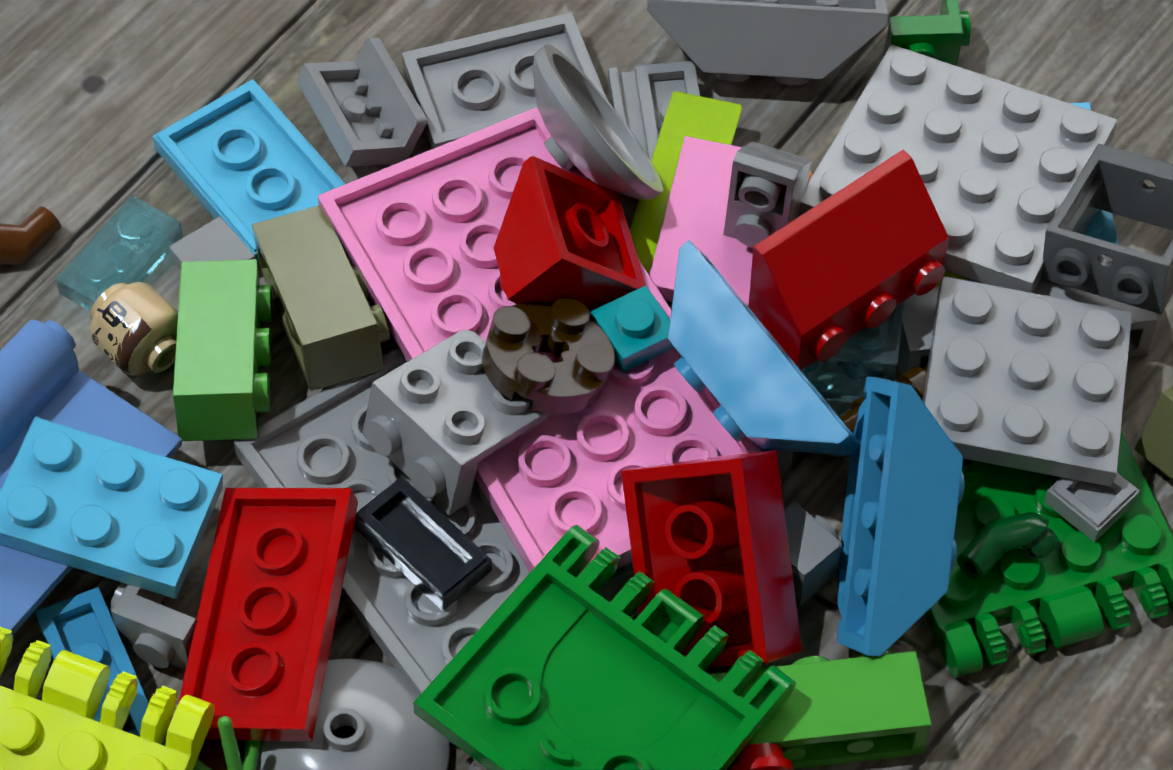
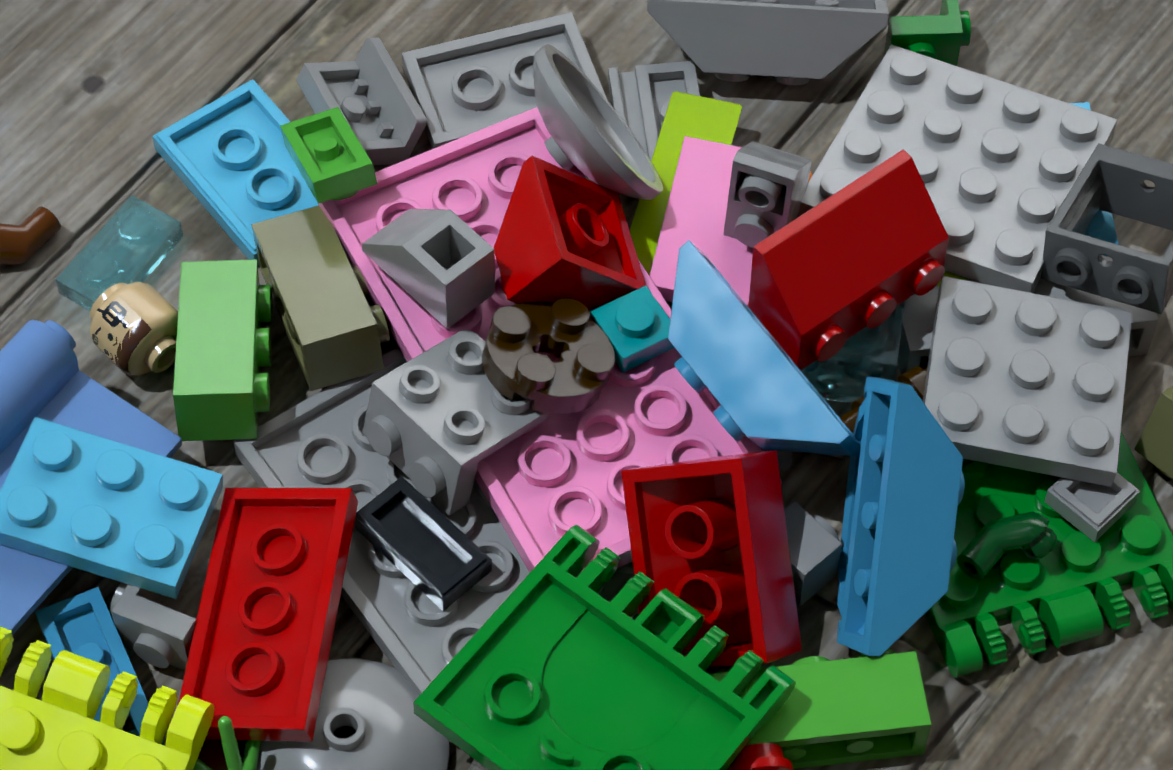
(210, 243): light grey tile -> none
(328, 155): none -> bright green plate
(436, 261): none -> light grey slope

